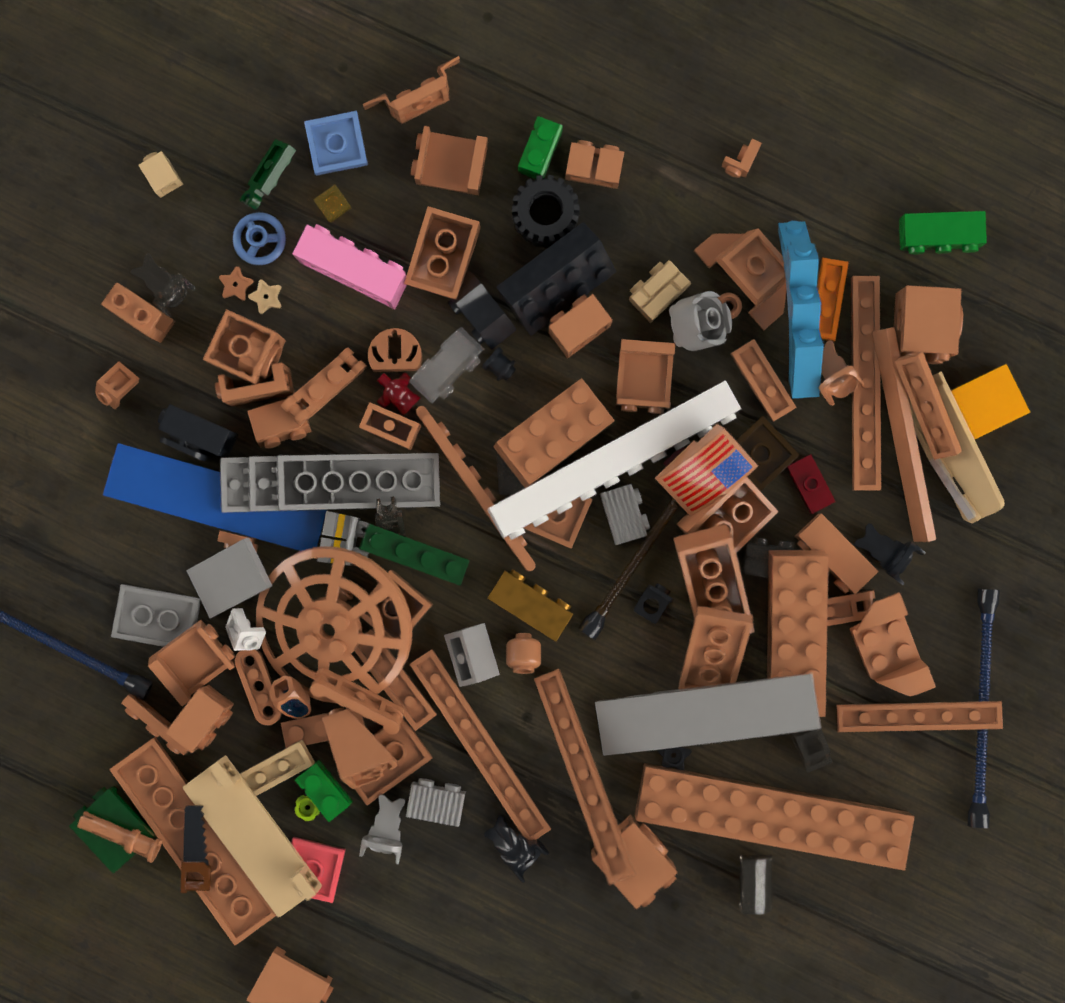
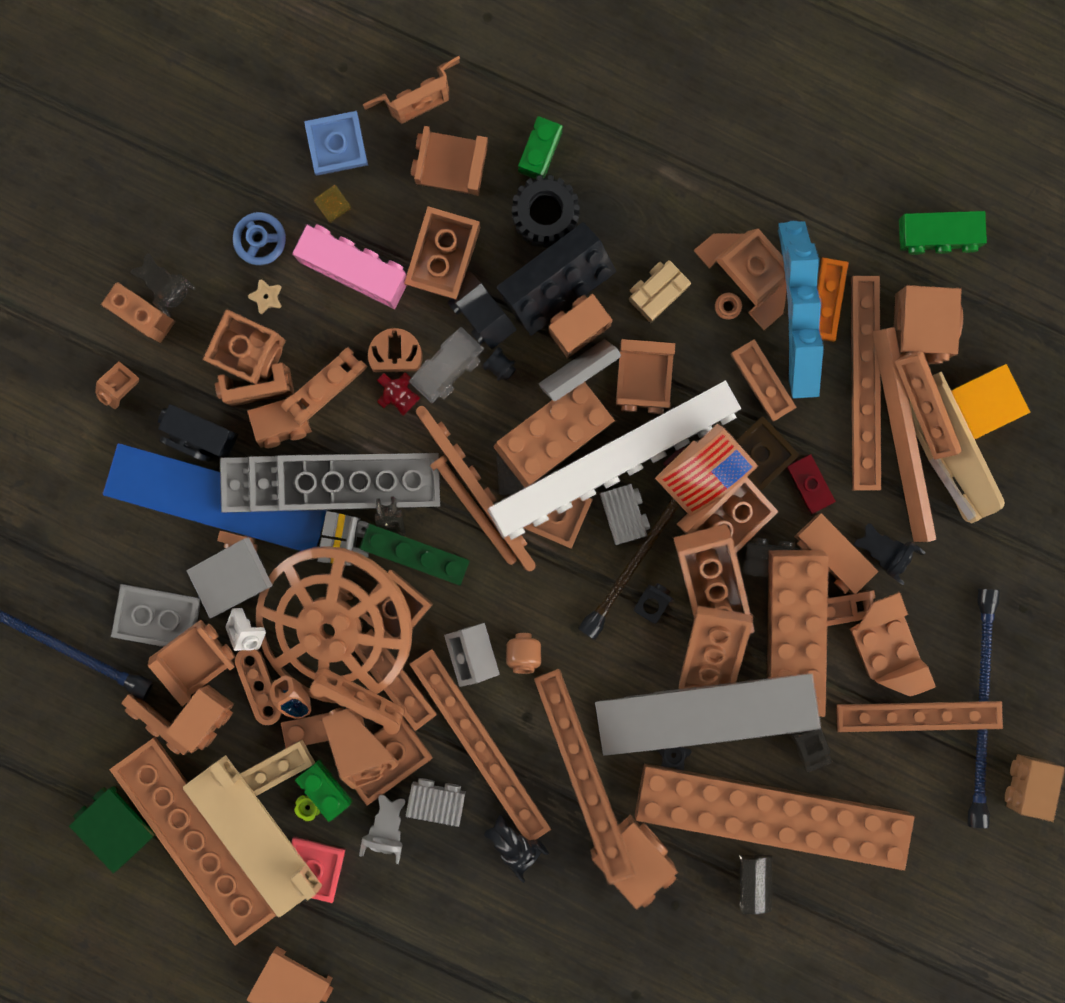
(131, 840): nougat pin -> none
(160, 173): tan brick -> none
(194, 851): black piece -> none
(238, 291): nougat plate -> none
(267, 173): dark green plate -> none
(390, 426): nougat brick -> none
(474, 509): none -> nougat bar
(531, 604): pearl gold brick -> none
(579, 370): none -> light grey tile
(594, 165): nougat piece -> none
(700, 321): light grey brick -> none
(746, 156): nougat bracket -> none
(839, 377): nougat hair -> none
(1034, 787): none -> medium nougat brick

